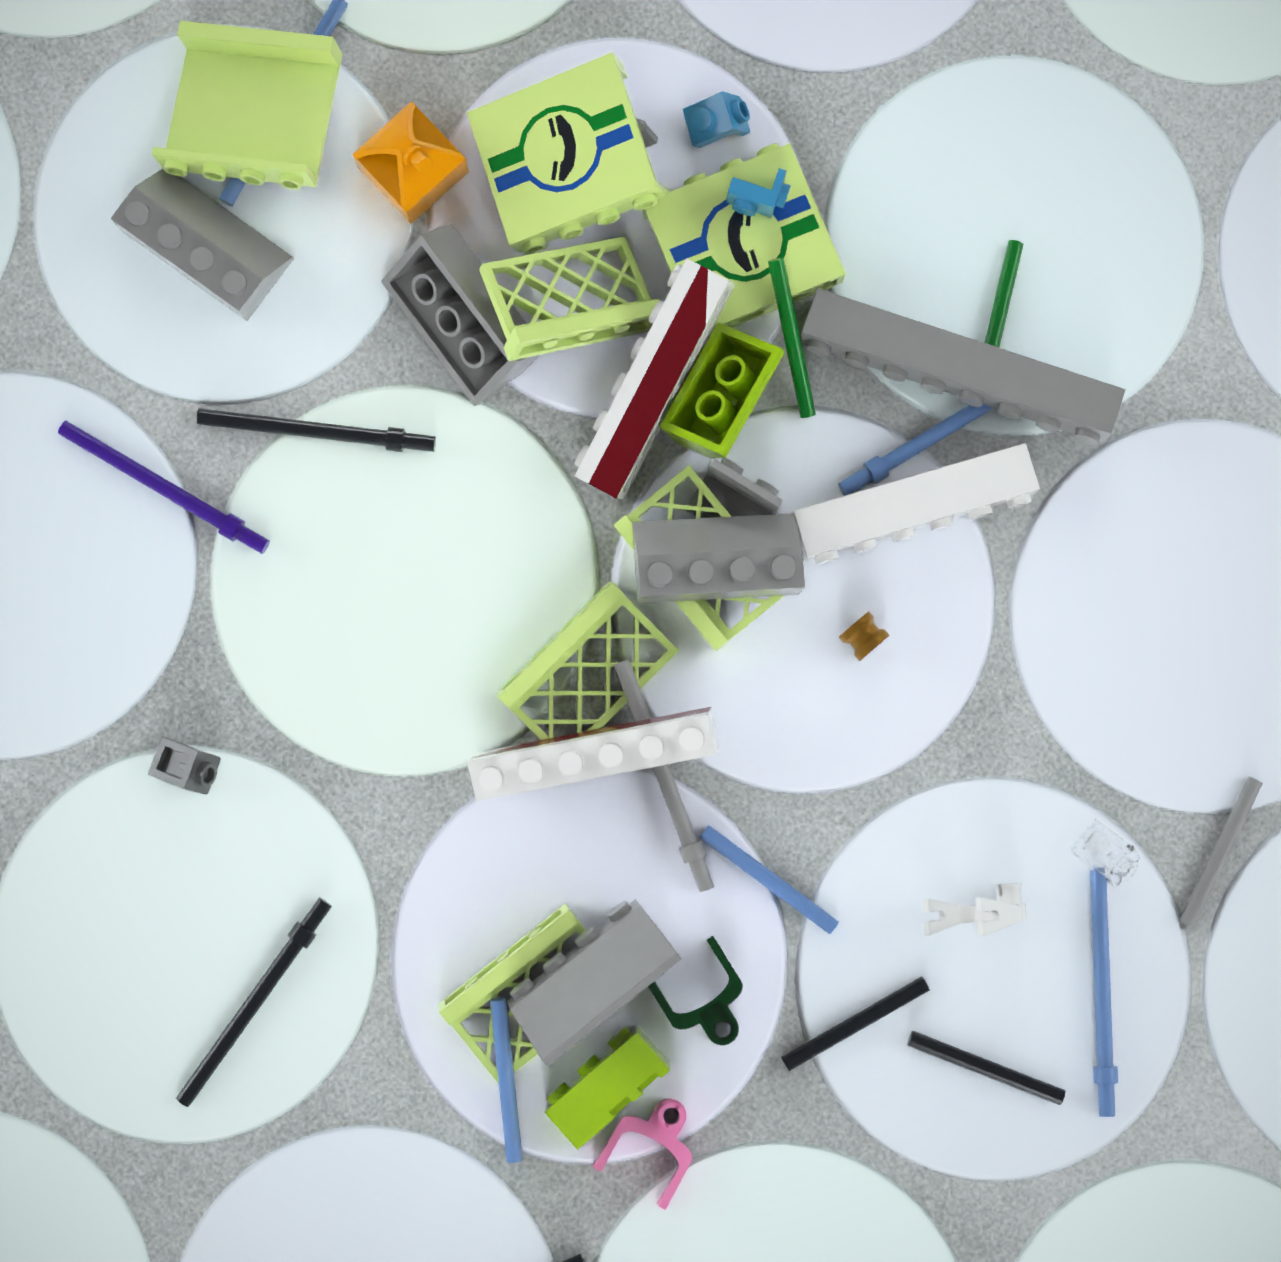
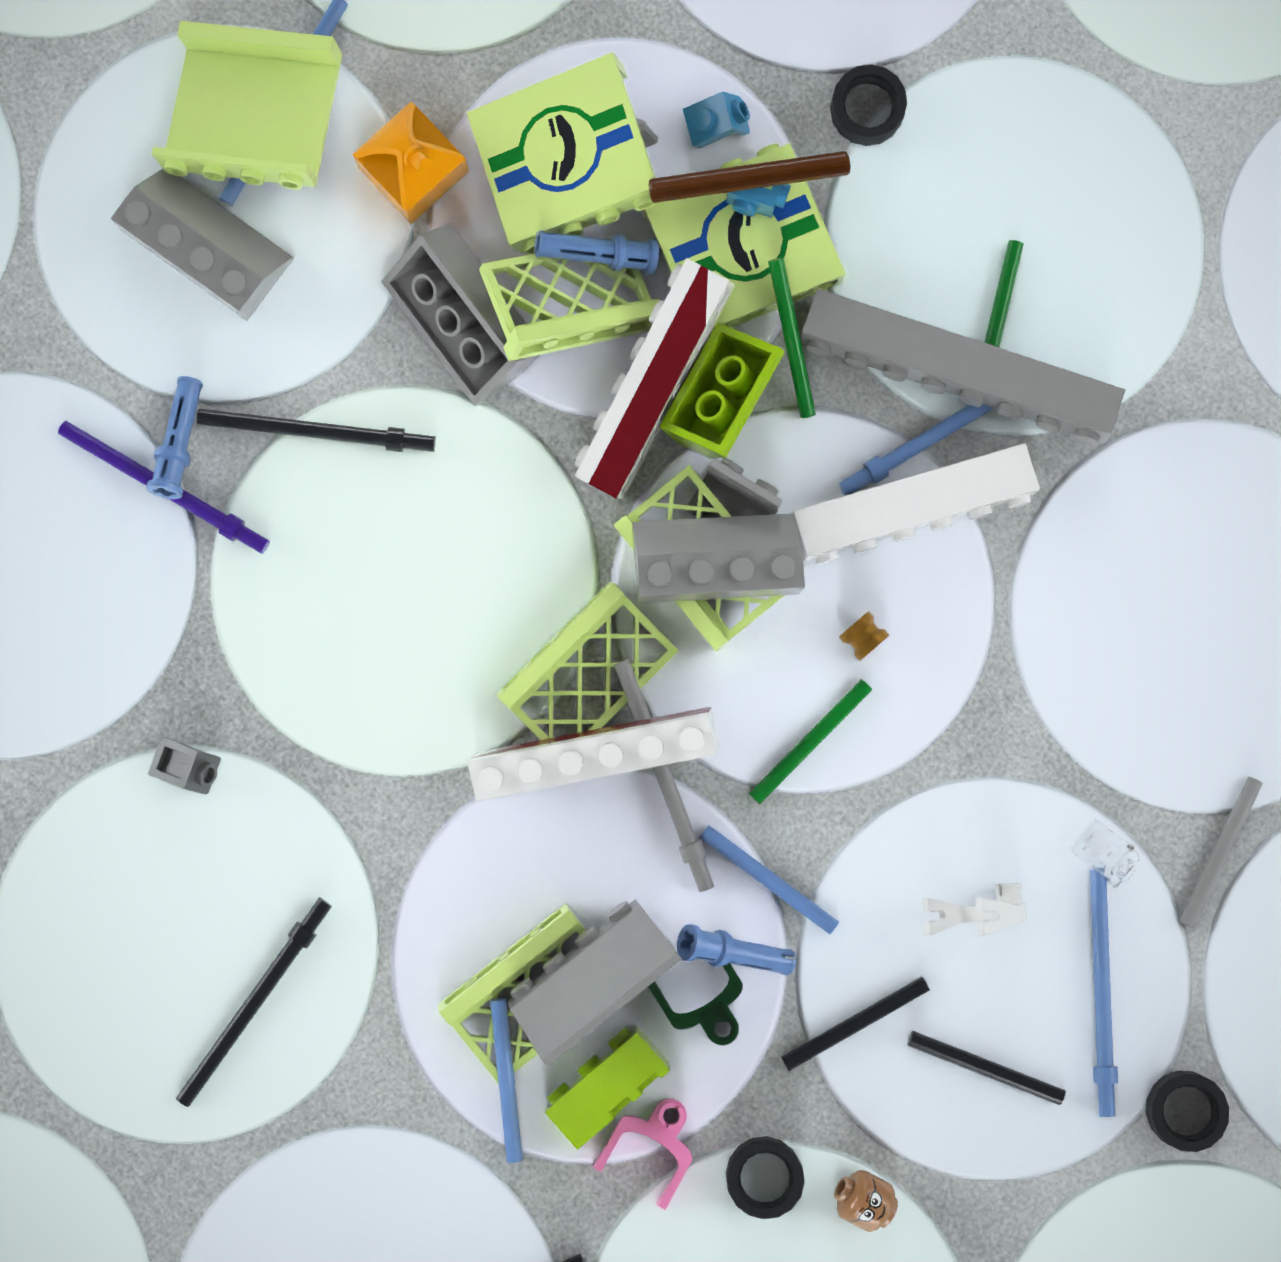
(173, 454): none -> medium blue pin
(615, 252): none -> medium blue pin
(721, 949): none -> medium blue pin
(749, 176): none -> reddish brown axle
(773, 1208): none -> black tyre
(810, 741): none -> green bar
(865, 1201): none -> medium nougat head
(872, 75): none -> black tyre
(1219, 1111): none -> black tyre

